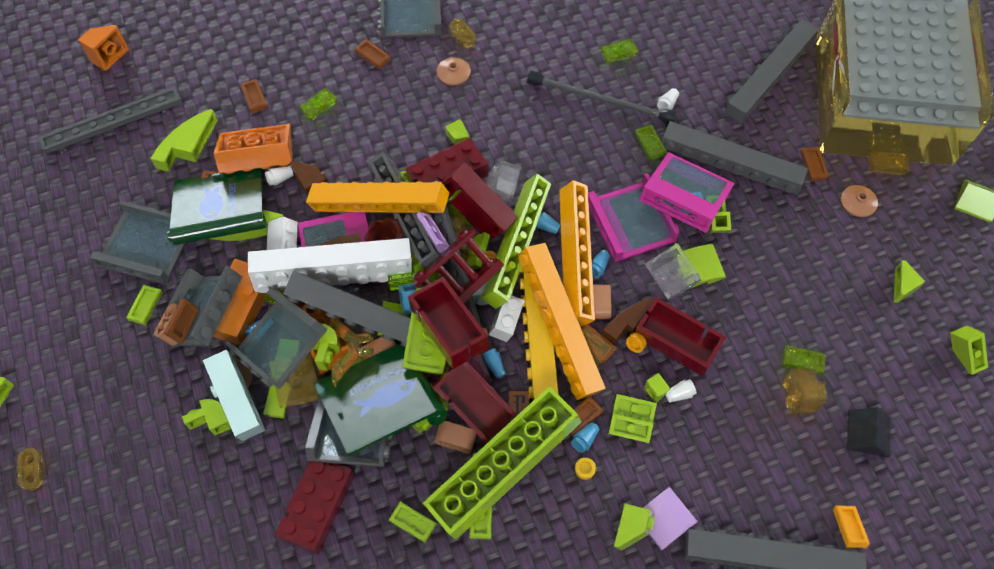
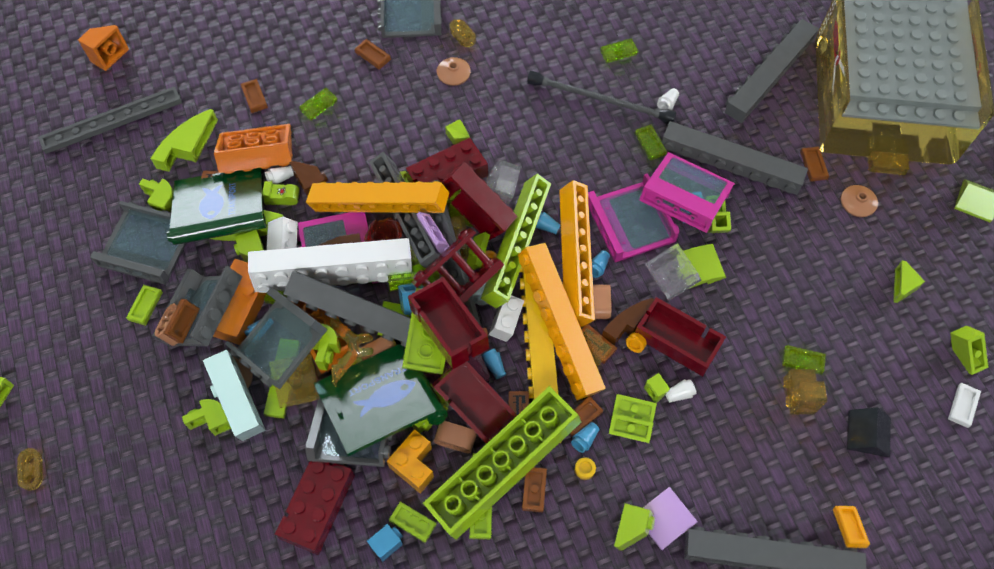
(160, 194): none -> lime brick
(247, 243): none -> lime slope
(280, 194): none -> lime leg
(385, 542): none -> dark azure brick
(407, 461): none -> light orange brick
(534, 490): none -> dark orange plate
(964, 405): none -> white tile

